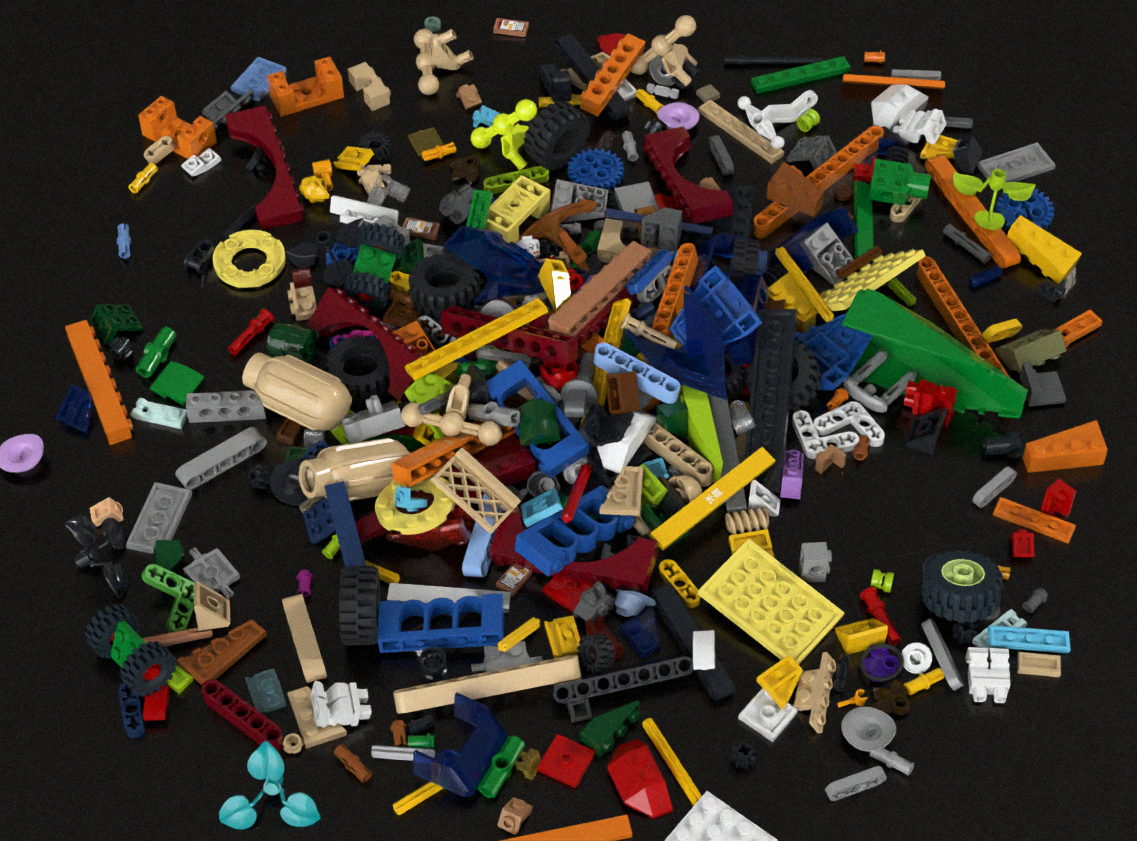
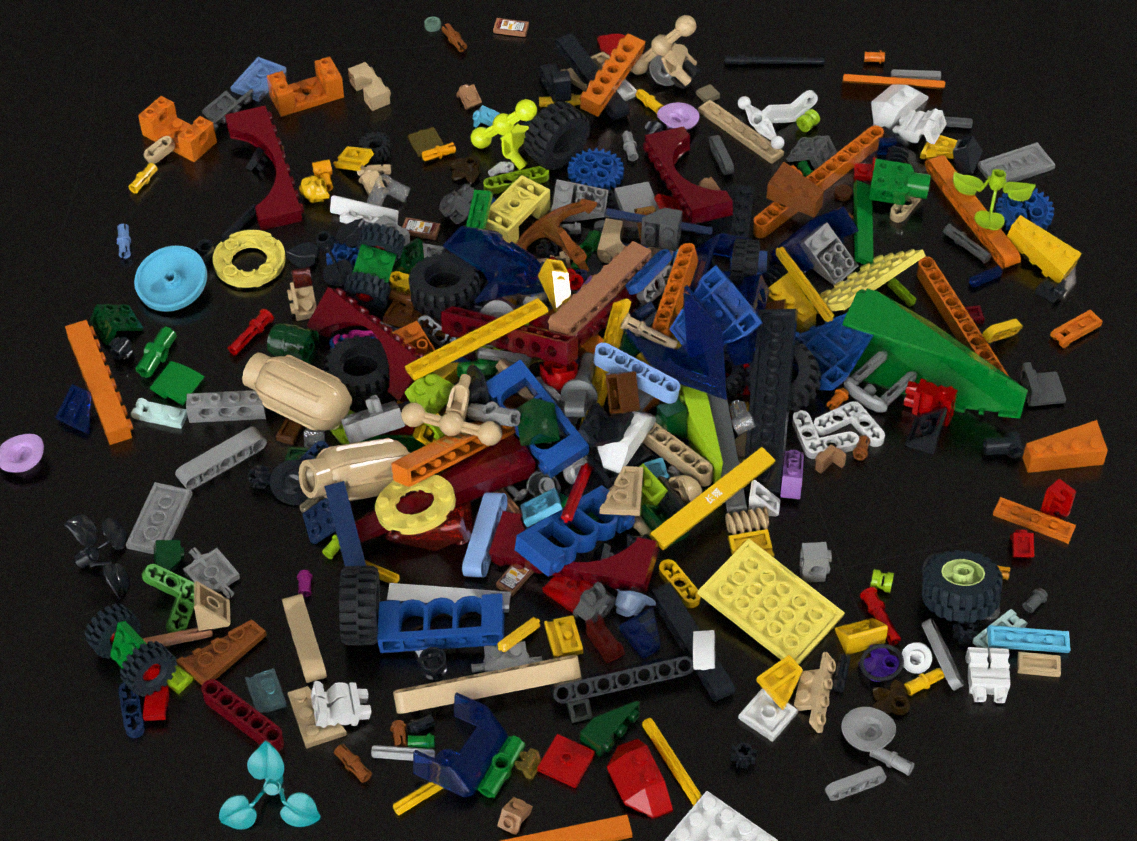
(106, 509): light nougat bracket -> none
(170, 278): none -> medium azure dish
(202, 163): white slope -> none
(292, 739): tan plate -> none
(403, 499): medium azure bracket -> none
(434, 403): dark grey axle -> none
(436, 53): tan connector -> none
(454, 37): none -> dark orange pin
(484, 482): tan fence -> none
(501, 167): none -> white arm
(530, 245): white head -> none
(603, 649): black tyre -> none
(662, 91): light grey axle -> none
(800, 74): green plate -> none
(804, 168): none -> green pin
(854, 700): light orange hand -> none
(859, 262): reddish brown axle -> none
(976, 314): none -> dark red tile
(994, 487): light grey beam -> none
(1032, 348): olive slope -> none

